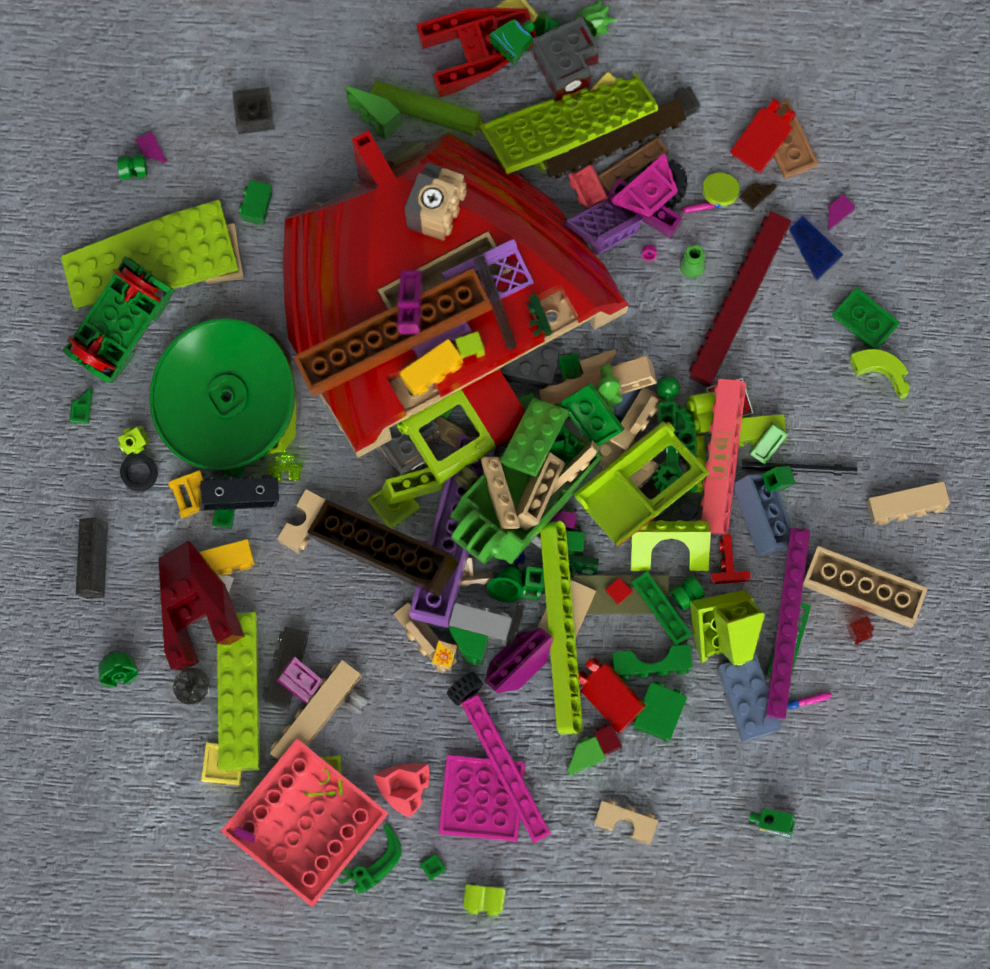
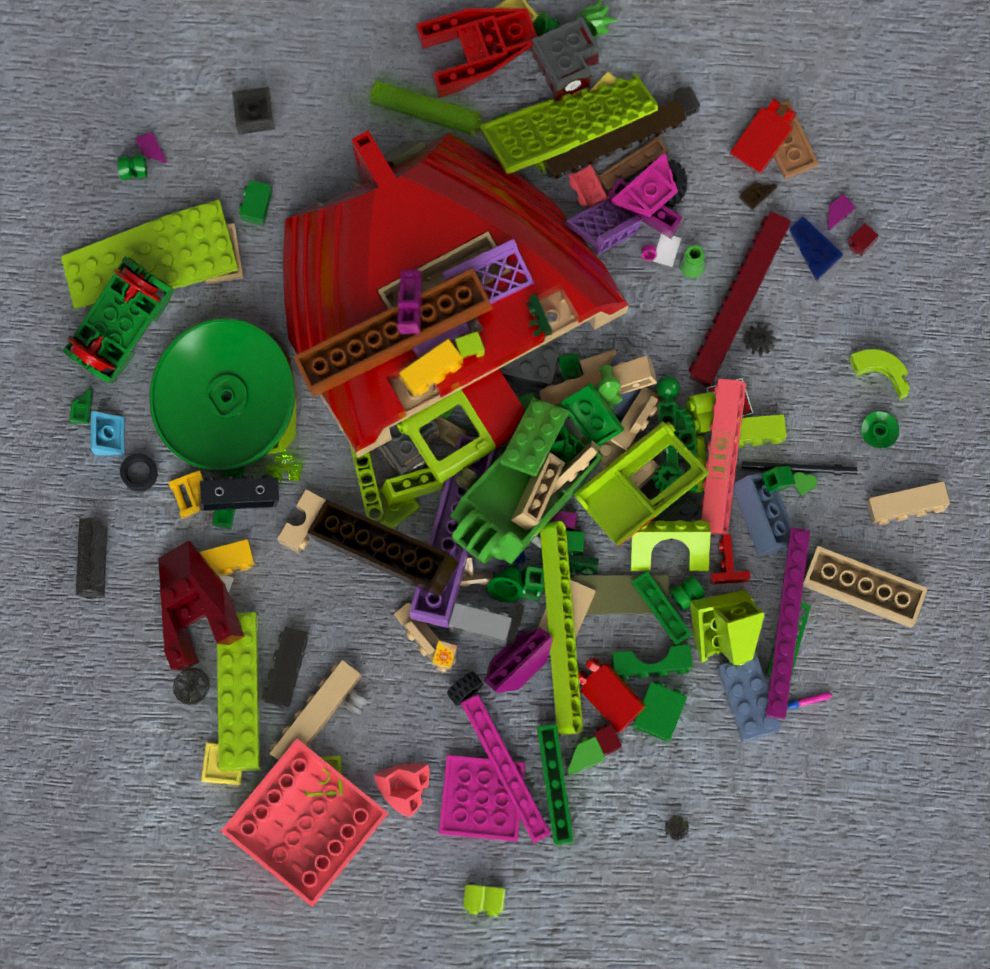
(107, 434): none -> medium azure slope
(116, 668): green cylinder -> none
(133, 440): lime brick -> none
(245, 835): magenta tile -> none
(299, 679): magenta plate -> none
(368, 488): none -> lime beam
(370, 877): green piece -> none
(374, 110): bright green slope -> none
(433, 867): green tile -> none
(435, 201): tan piece -> none
(470, 645): green slope -> none
(475, 325): none -> clear smoke bush
(496, 303): clear smoke axle -> none
(500, 493): tan bracket -> none
(512, 39): green torso -> none
(555, 785): none -> green brick
(618, 591): red tile -> none
(643, 825): tan arch -> none
(667, 250): none -> white sticker
(676, 828): none -> clear smoke gear
(699, 207): dark pink piece -> none
(720, 189): lime tile -> none
(760, 333): none -> clear smoke gear
(768, 443): tile -> none
(782, 825): green torso -> none
(804, 482): none -> bright green tile
(861, 630): clear red brick -> none
(862, 239): none -> dark red brick
(865, 319): green plate -> none
(881, 421): none -> green dish

